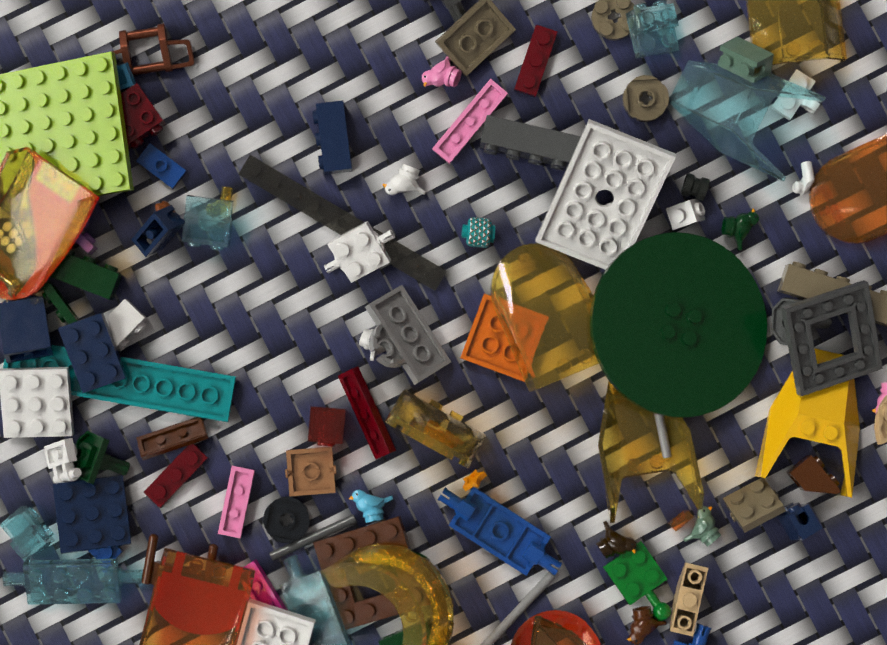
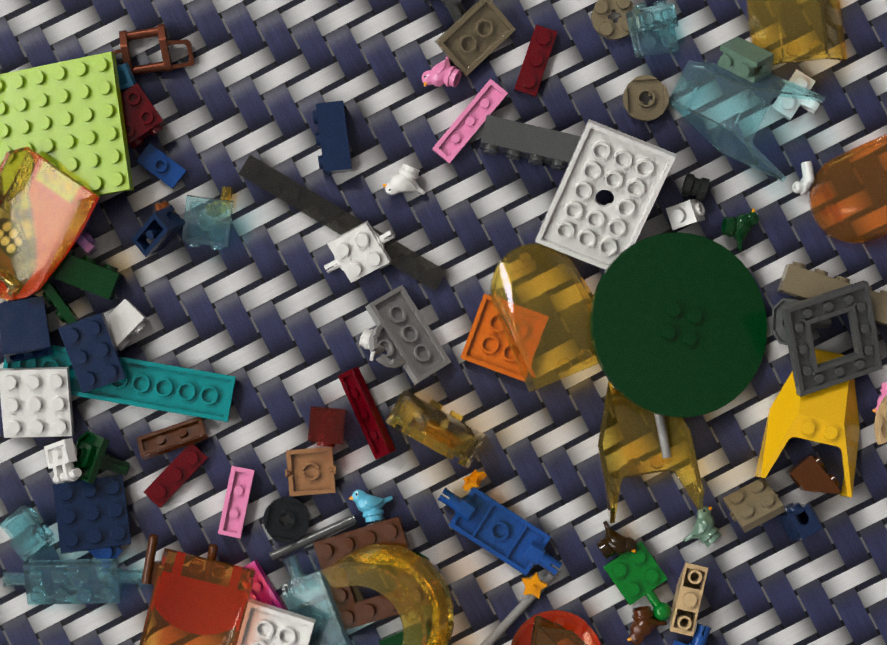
(478, 232): teal head -> none
(533, 585): none -> light orange piece
(680, 520): clear orange tile -> none

